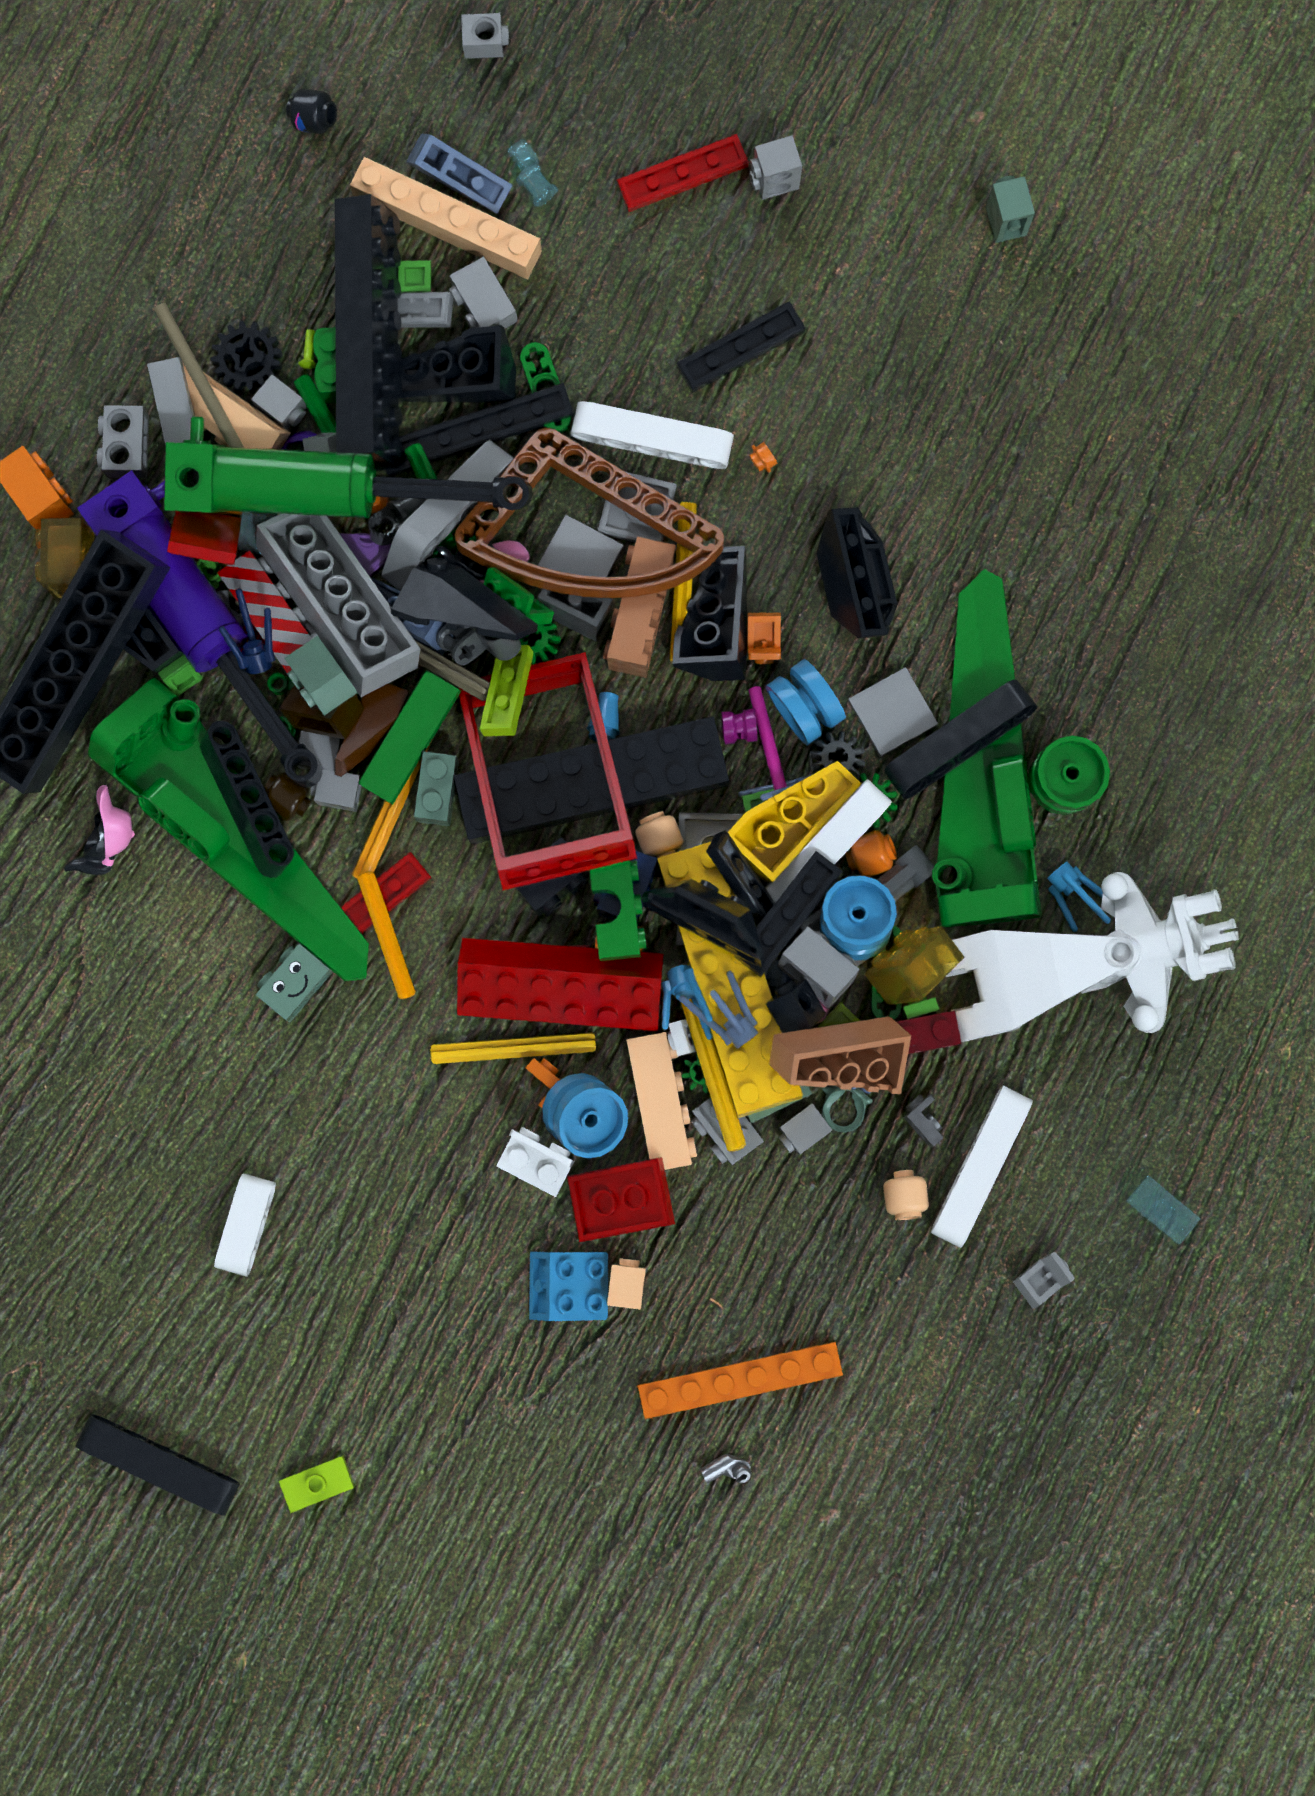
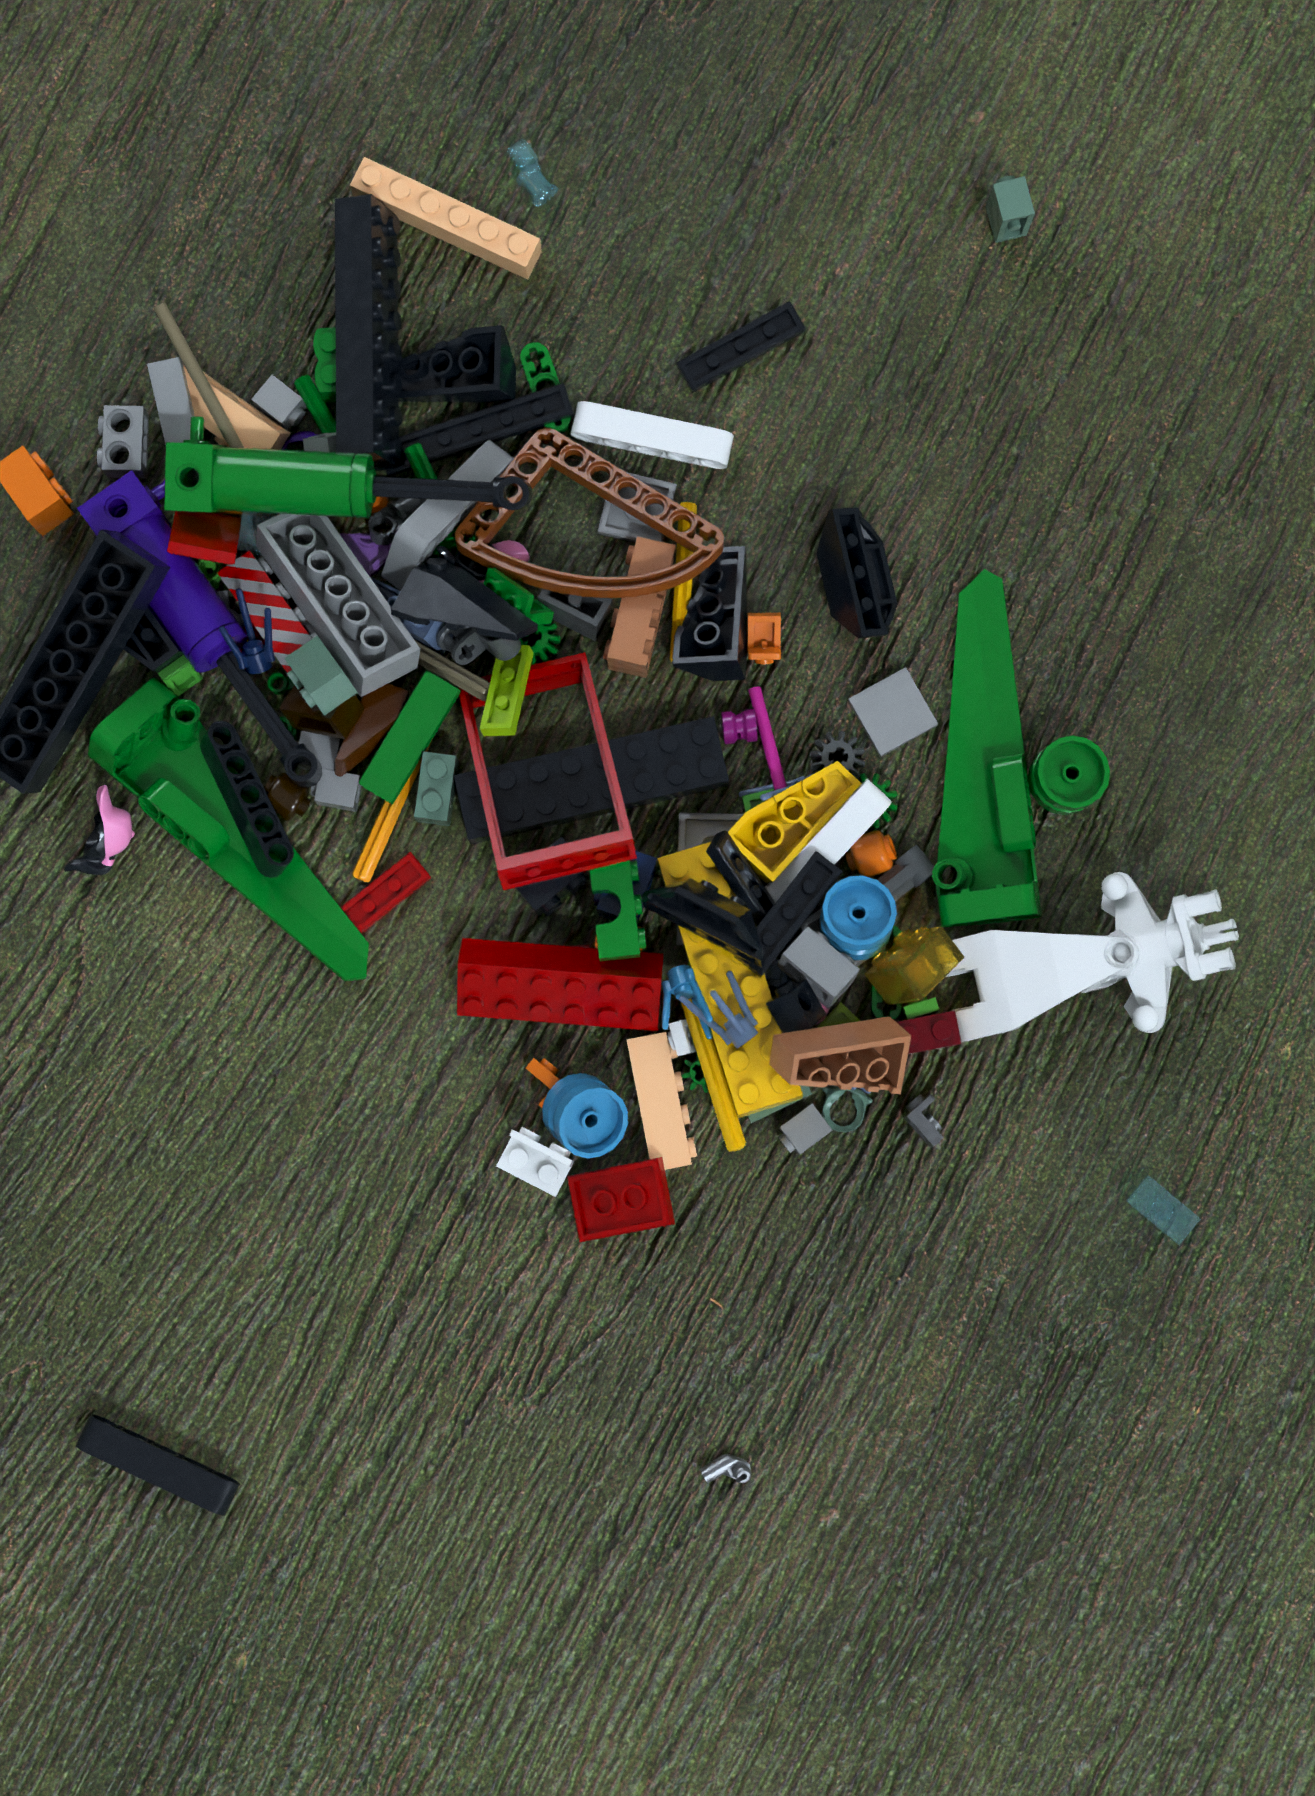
(62, 550): clear yellow brick -> none
(234, 351): black gear -> none
(245, 1224): white beam -> none
(293, 982): sand green brick -> none
(307, 361): lime piece -> none
(311, 111): black head -> none
(316, 1484): lime plate -> none
(386, 935): light orange axle -> none
(415, 276): bright green tile -> none
(425, 309): light grey plate -> none
(458, 172): sand blue slope -> none
(476, 24): light grey brick -> none
(482, 296): light grey brick -> none
(513, 1048): yellow axle -> none
(568, 1286): dark azure bracket -> none
(581, 550): light grey tile -> none
(609, 710): dark azure cone -> none
(626, 1284): light nougat brick -> none
(659, 835): light nougat head -> none
(682, 173): red tile -> none
(707, 1122): light grey bracket -> none
(740, 1380): orange plate -> none
(762, 457): orange plate -> none
(776, 168): light grey brick -> none
(805, 701): dark azure wheel -> none
(906, 1195): light nougat head -> none
(960, 739): black beam -> none
(981, 1166): white beam -> none
(1043, 1279): light grey bracket -> none
(1067, 880): dark azure plant -> none

